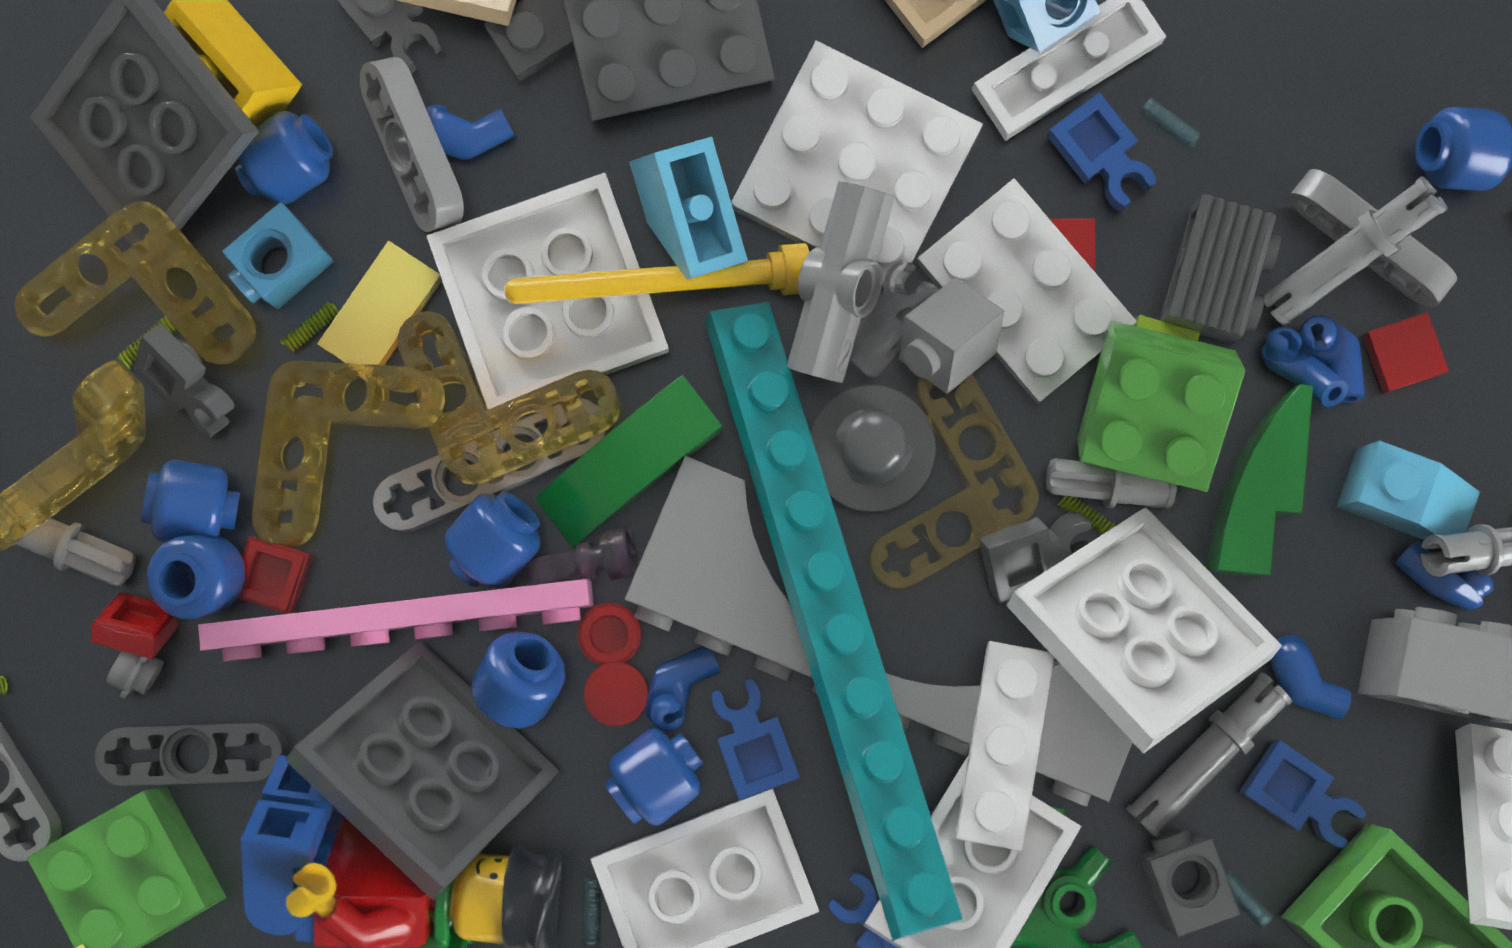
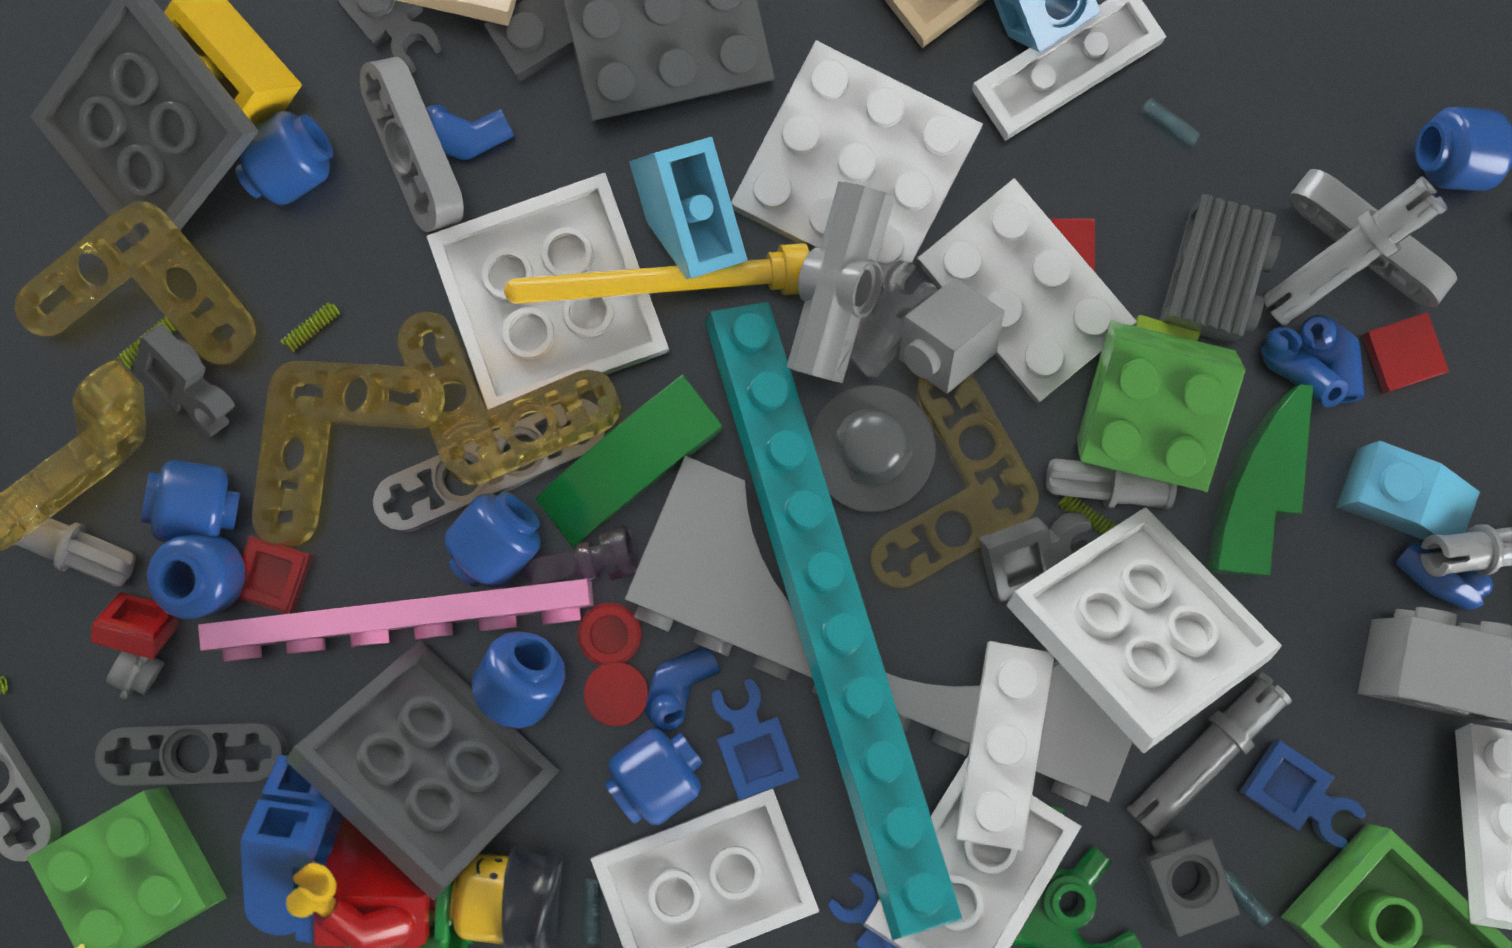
(304, 260): dark azure brick -> none
(378, 307): light yellow tile -> none
(1097, 143): blue plate -> none
(1301, 680): blue arm -> none

